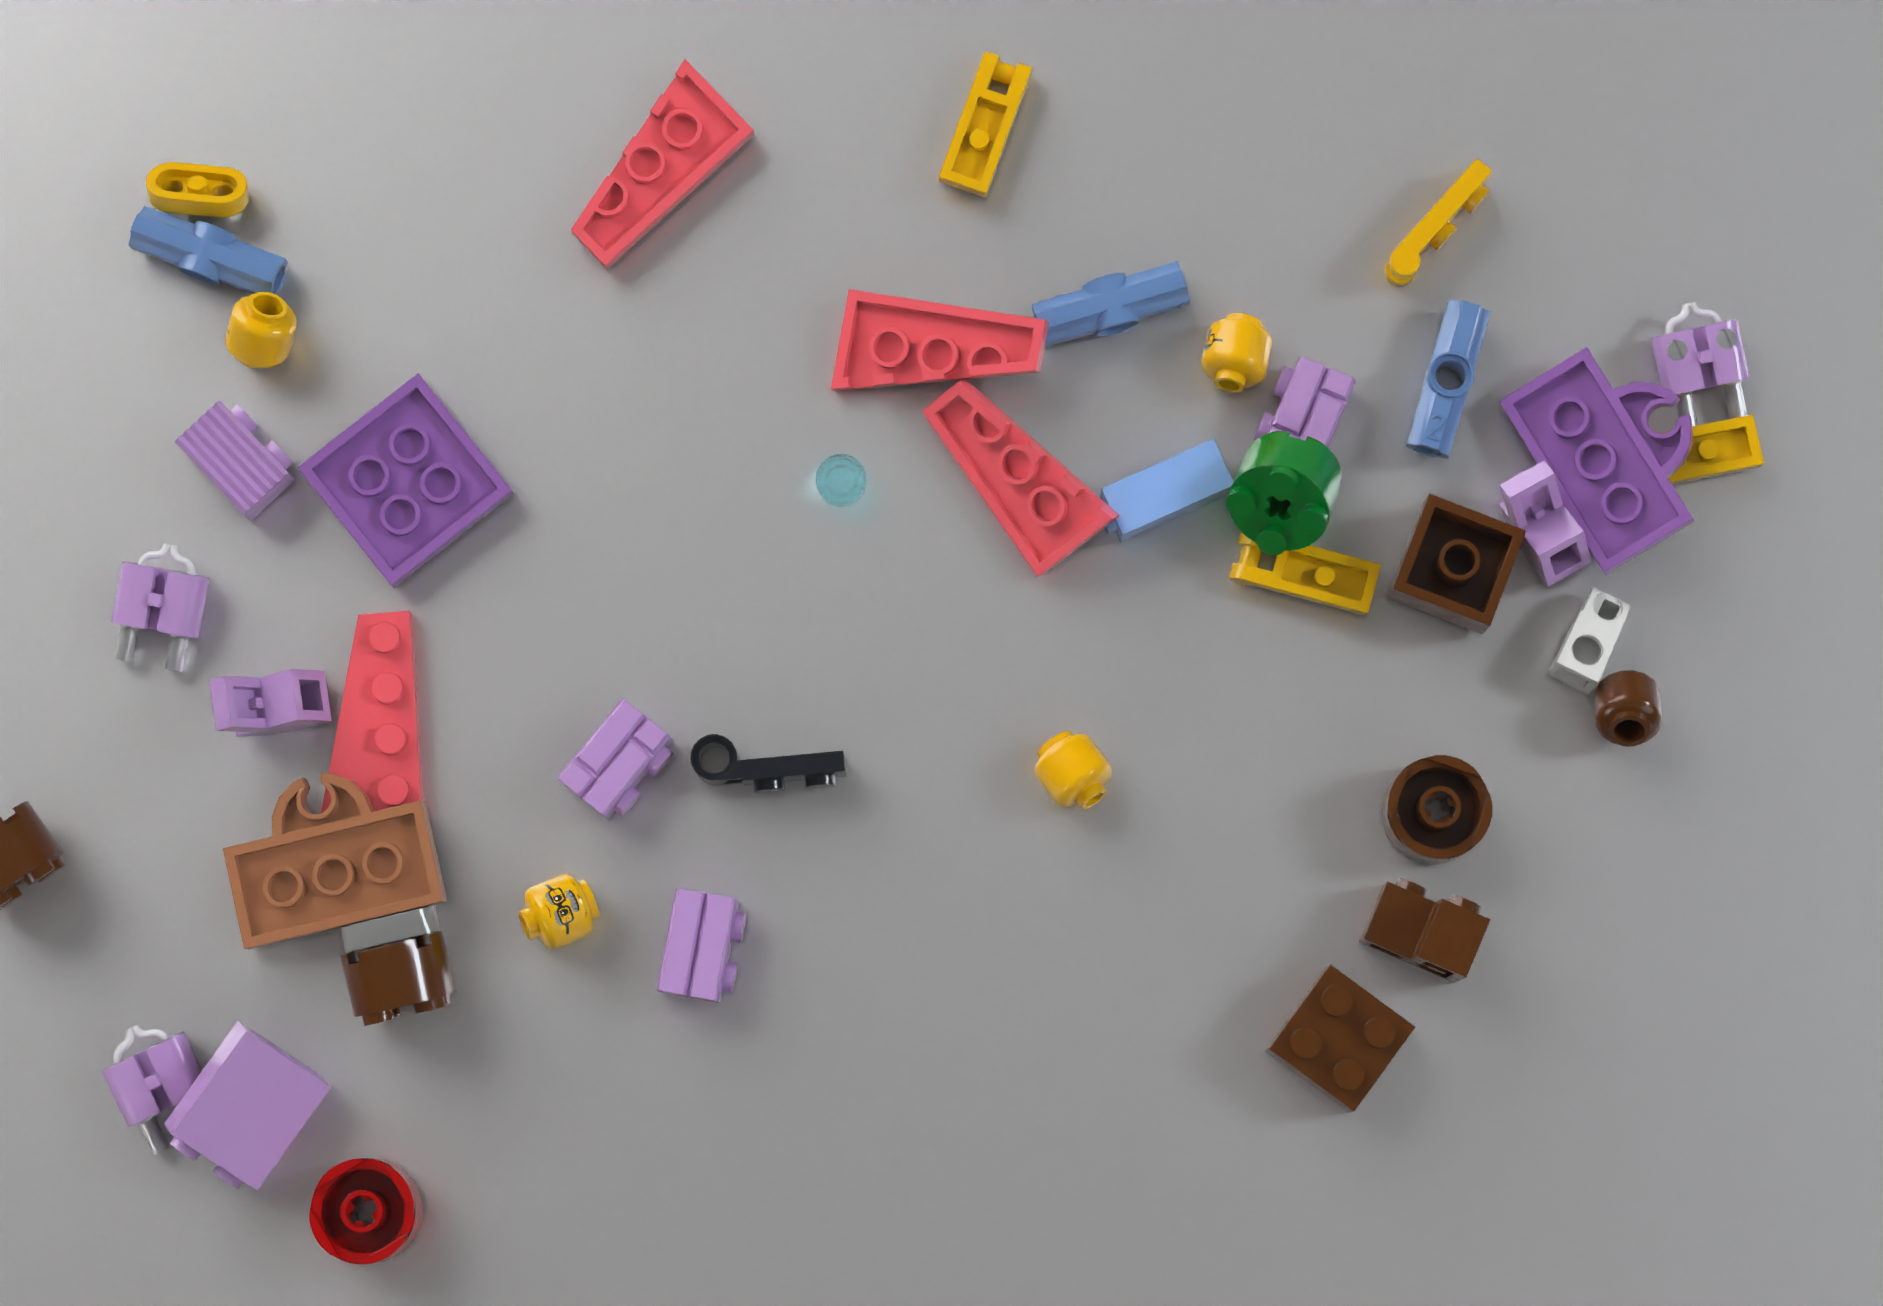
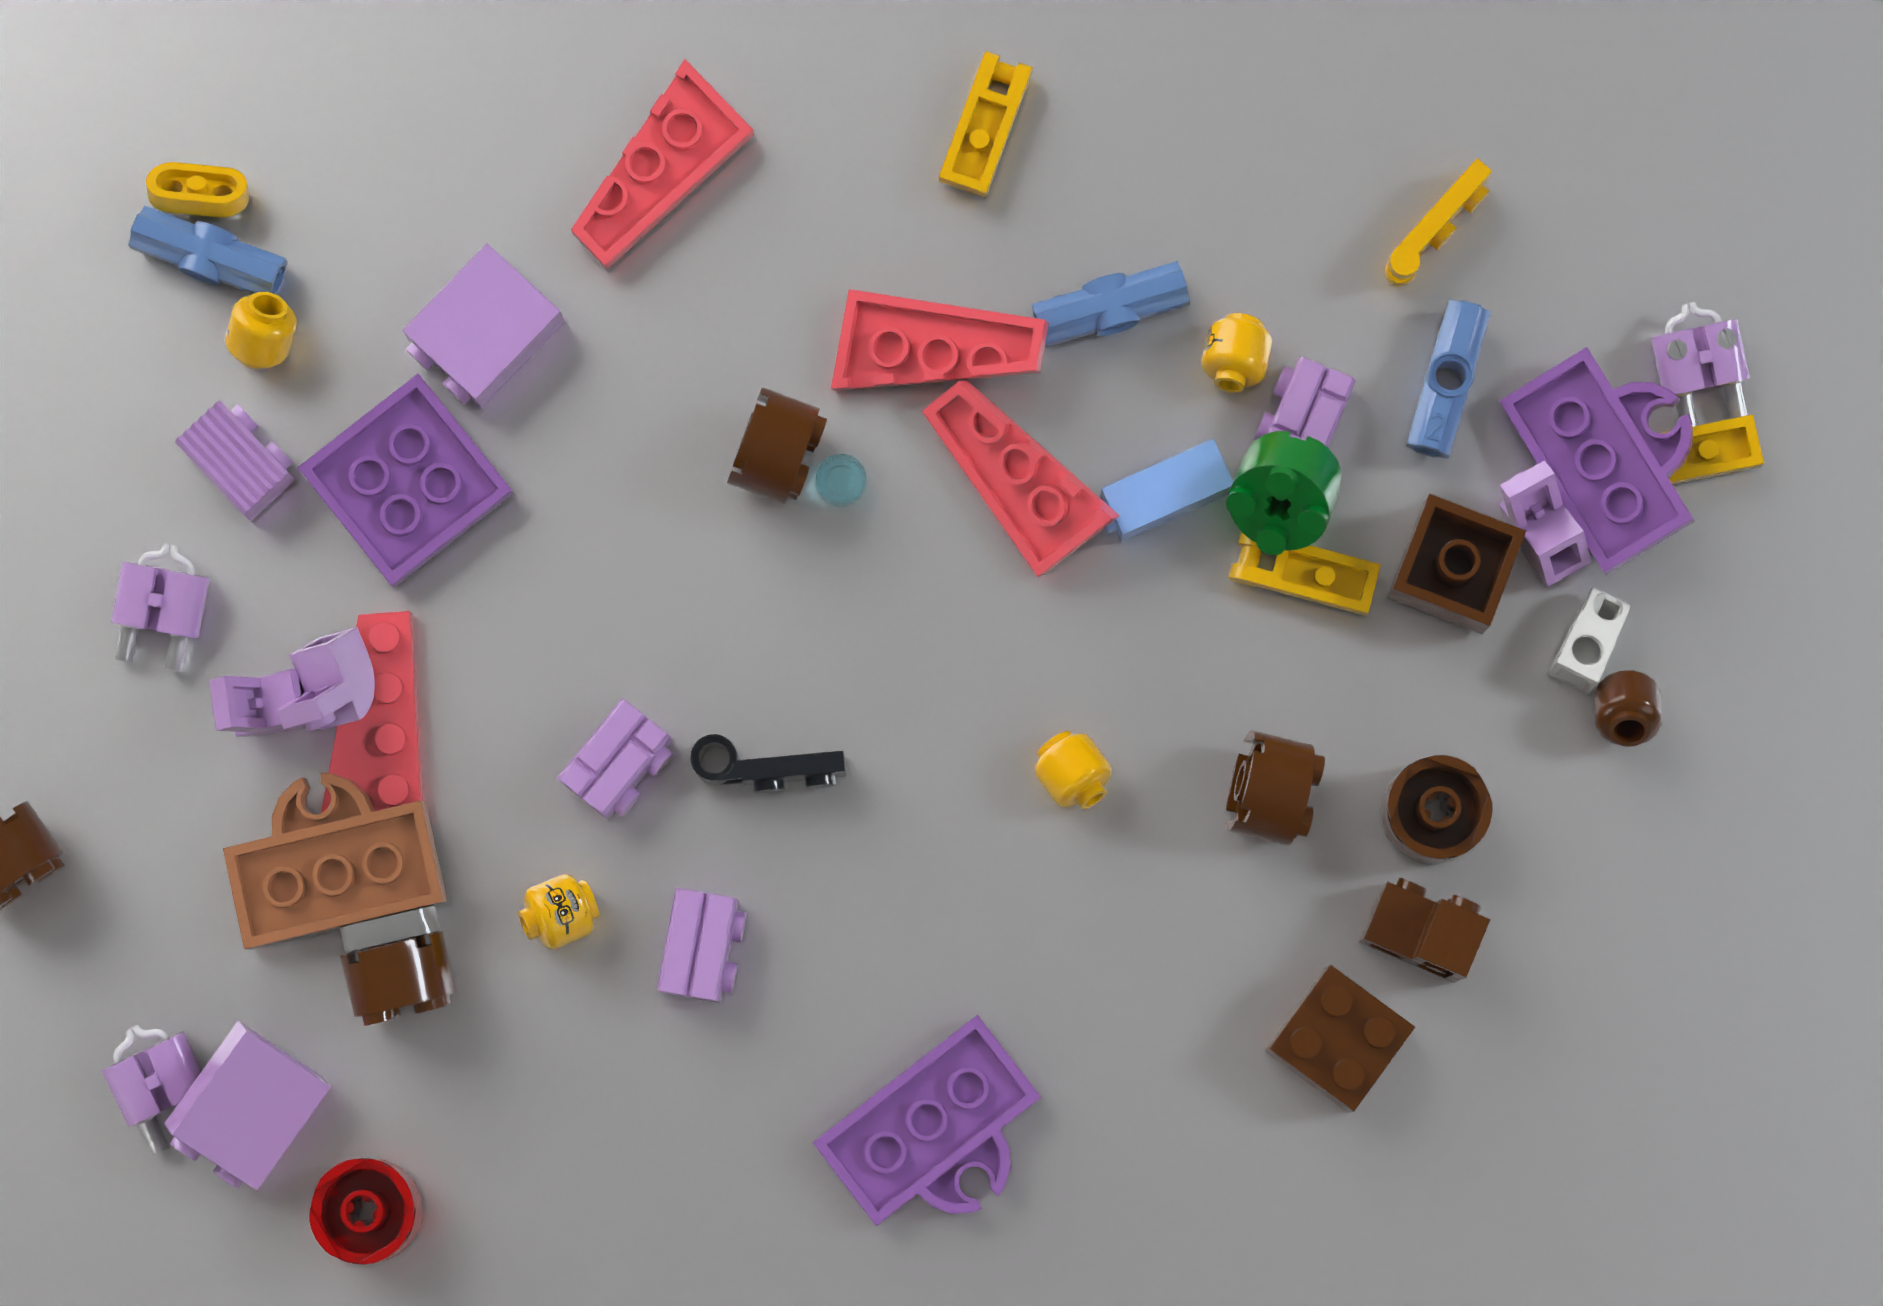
(335, 681): none -> lavender brick
(482, 327): none -> lavender brick
(776, 445): none -> reddish brown brick
(932, 1127): none -> medium lavender plate
(1273, 788): none -> reddish brown brick

